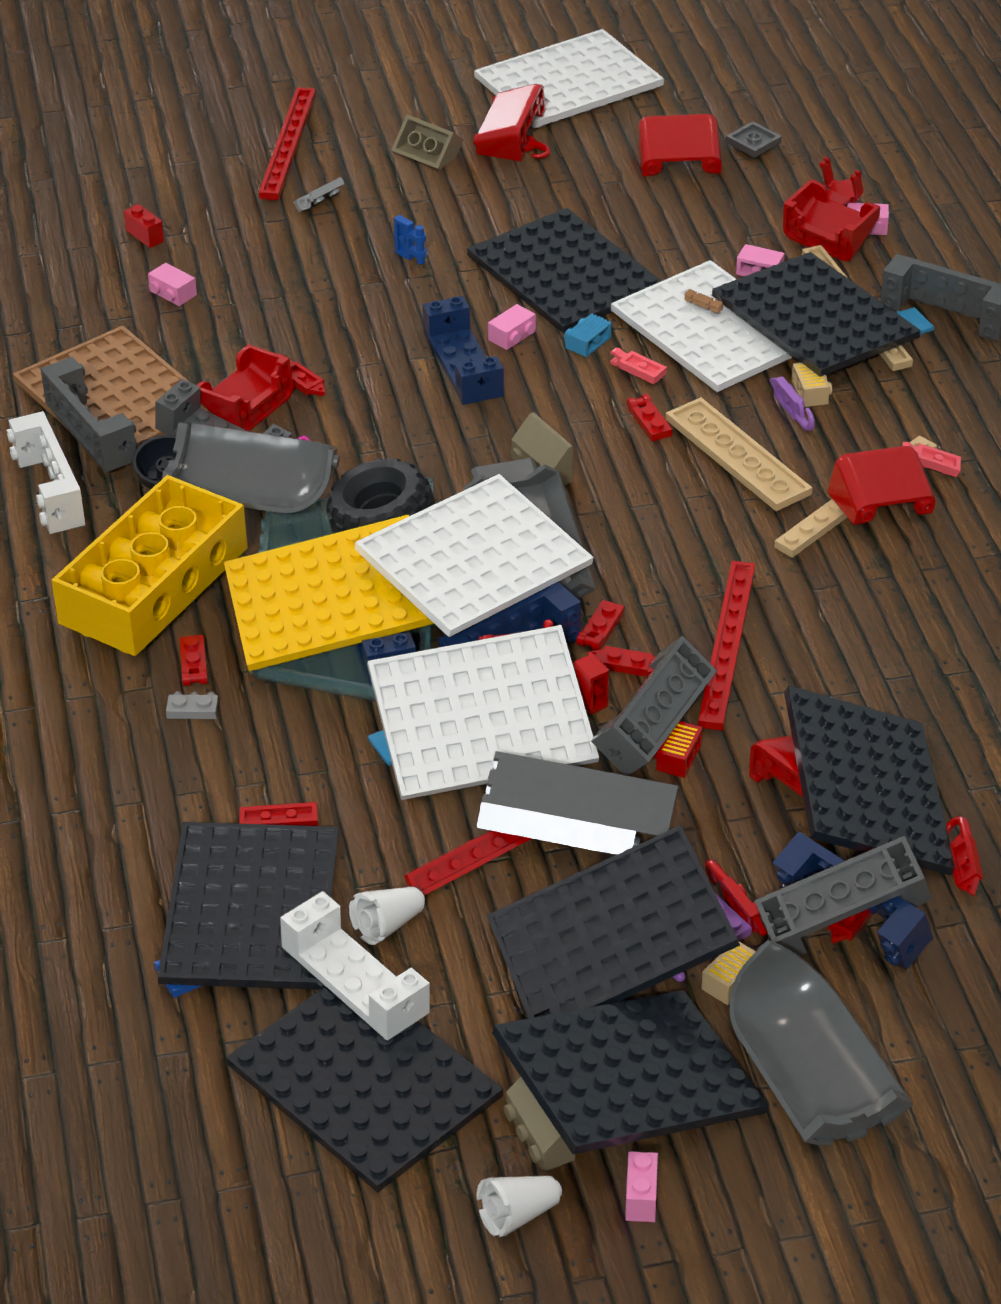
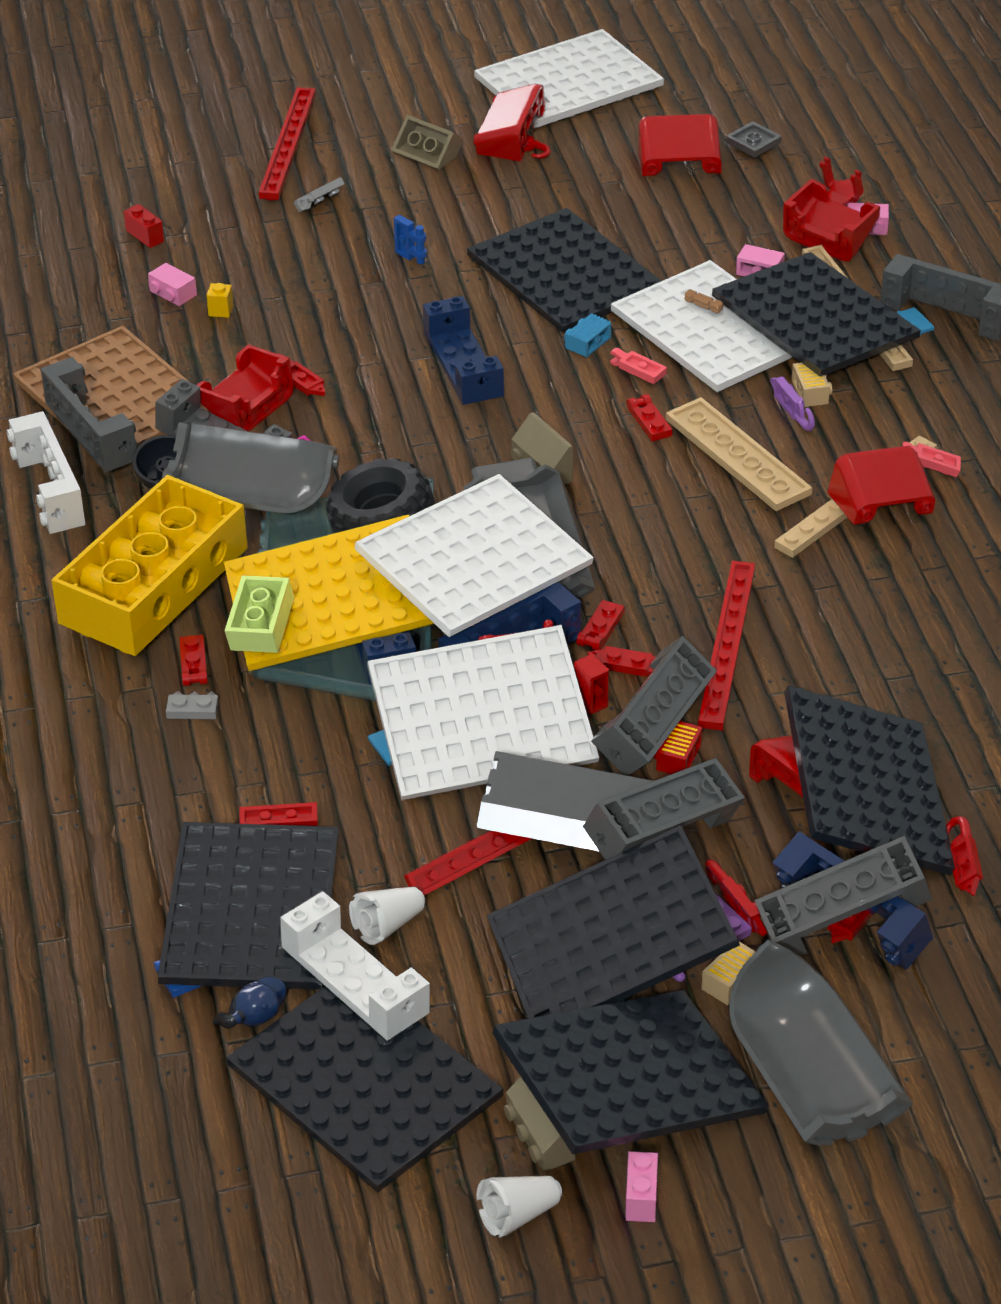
(220, 300): none -> yellow brick
(254, 1004): none -> dark blue hair
(259, 614): none -> yellowish green brick
(511, 327): bright pink brick -> none
(663, 805): none -> dark grey plate

